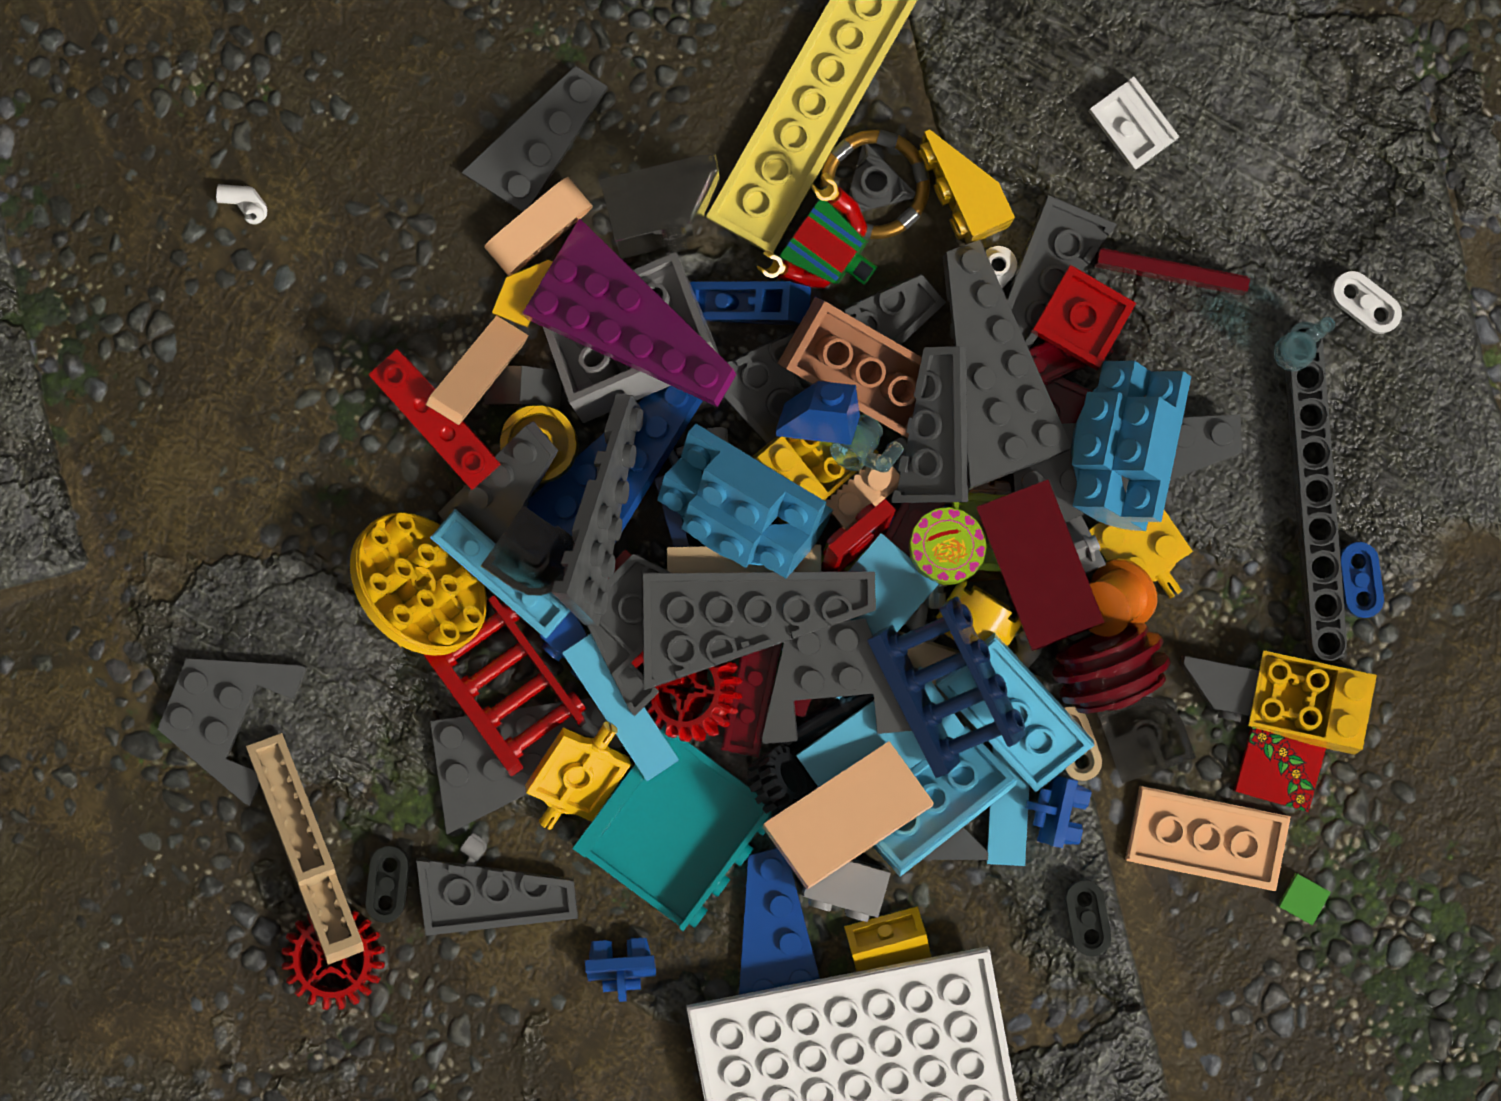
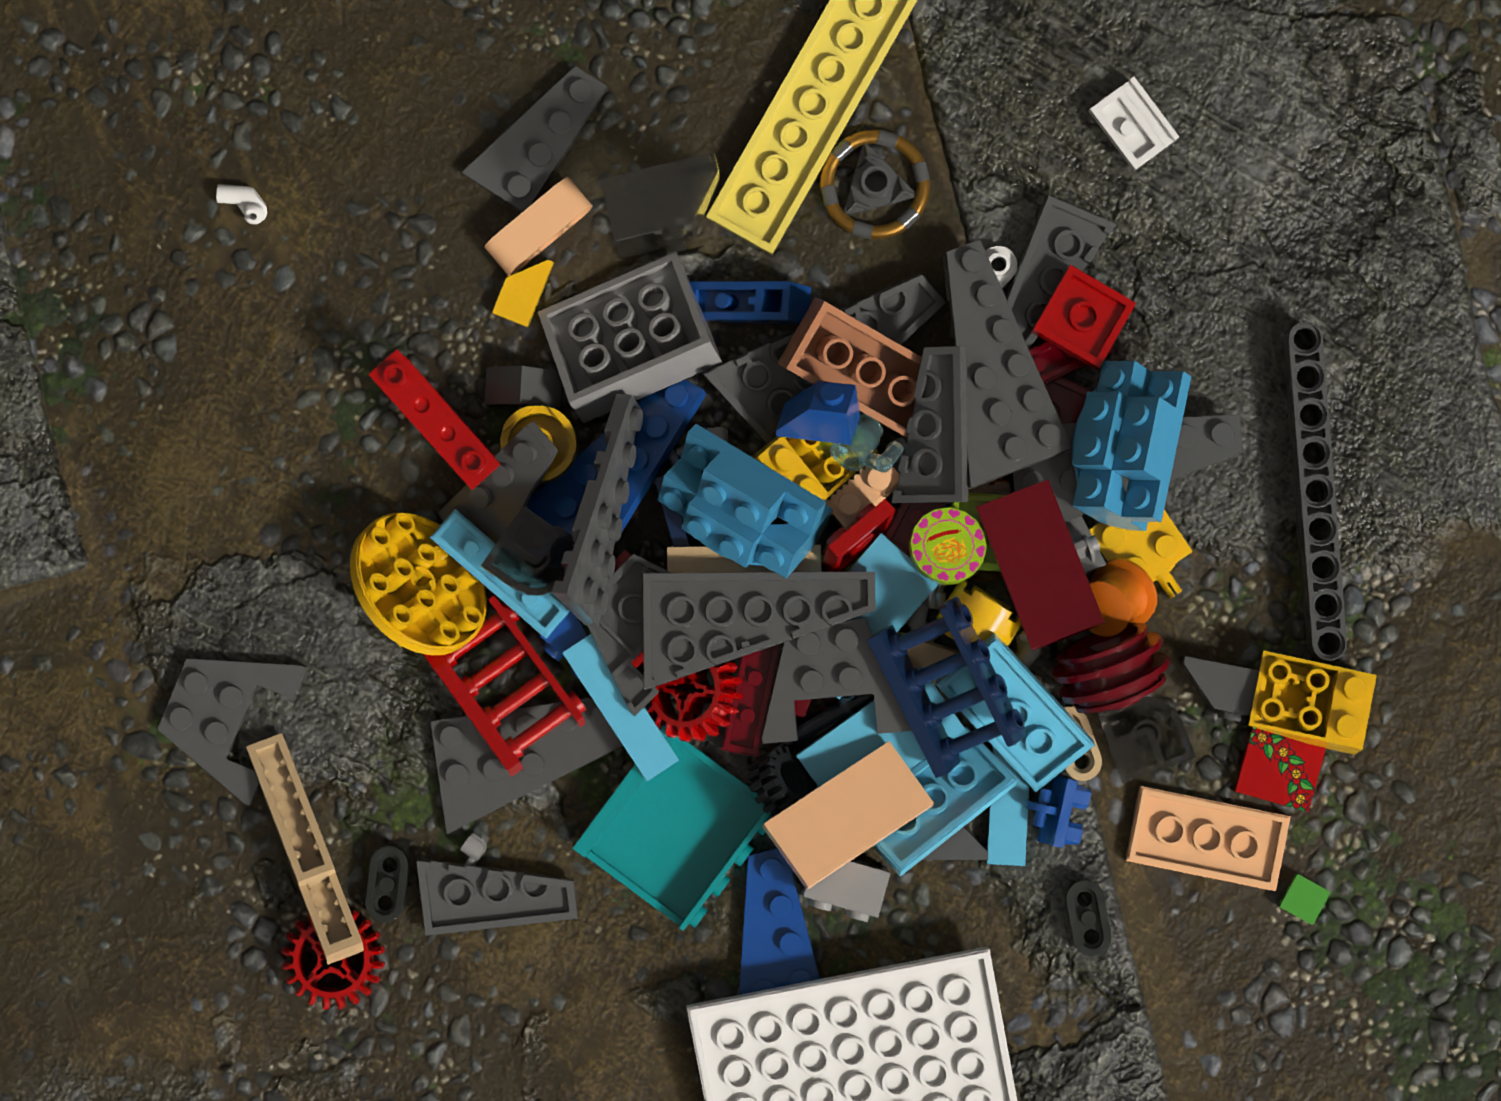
(477, 370): light nougat tile -> none
(577, 775): yellow plate -> none
(605, 967): blue hips -> none
(612, 310): magenta wing -> none
(825, 243): torso -> none
(888, 940): yellow panel -> none
(970, 192): yellow slope -> none
(1172, 271): dark red tile -> none
(1299, 348): clear light blue piece -> none
(1365, 579): blue plate -> none
(1367, 299): white plate -> none

